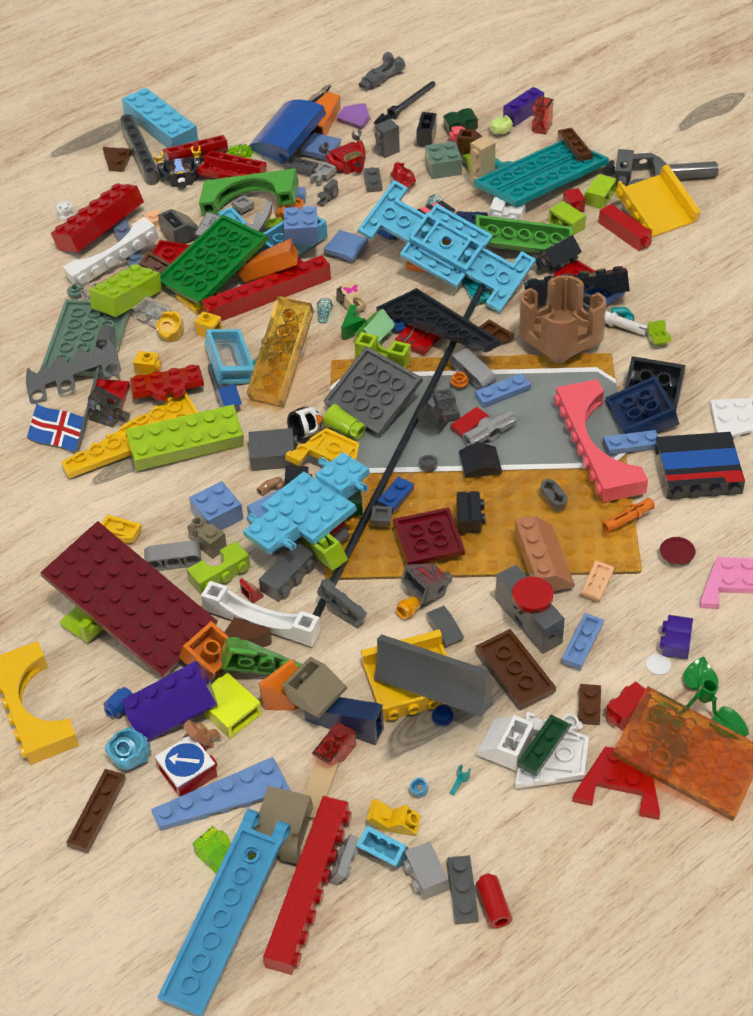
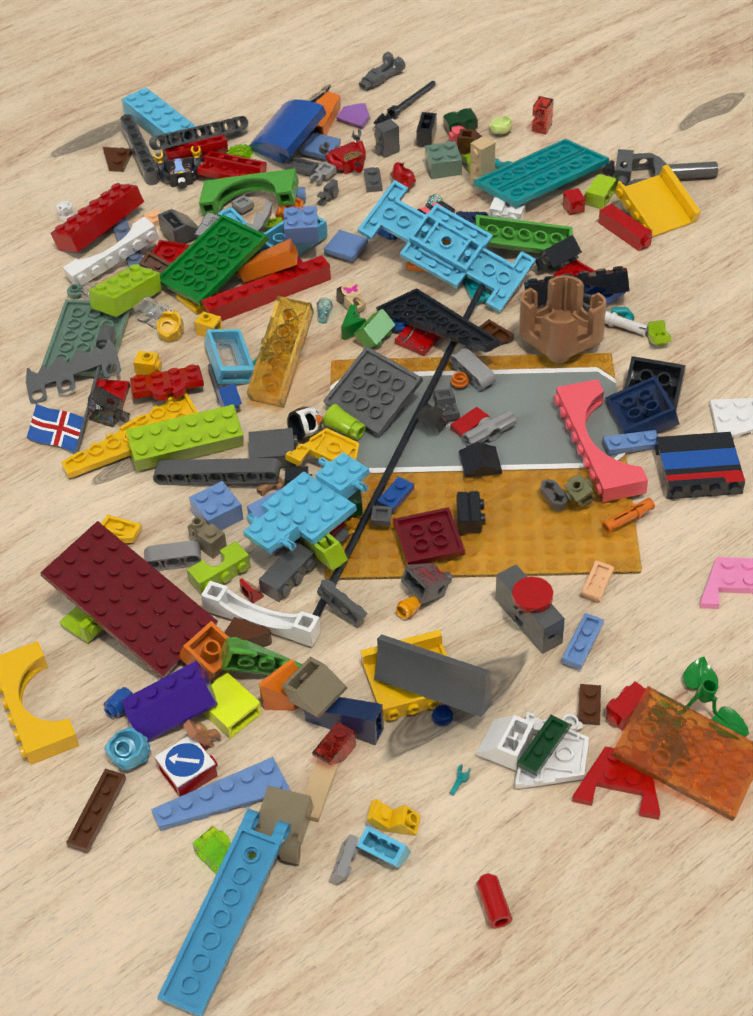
(192, 133): none -> dark grey beam
(217, 470): none -> dark grey beam
(306, 886): red brick -> none
(398, 351): lime arch -> none
(414, 787): dark azure hinge -> none
(426, 871): light grey piece -> none
(428, 463): dark grey tile -> none
(443, 620): dark grey slope -> none
(462, 890): dark grey plate -> none
(502, 390): medium blue plate -> none
(515, 669): reddish brown plate -> none
(522, 106): dark purple brick -> none
(542, 552): nougat slope -> none
(566, 215): lime brick -> none
(575, 144): reddish brown tile -> none
(580, 490): none -> olive brick
(658, 664): white sticker -> none
(677, 550): dark red piece -> none
(677, 636): dark purple brick -> none

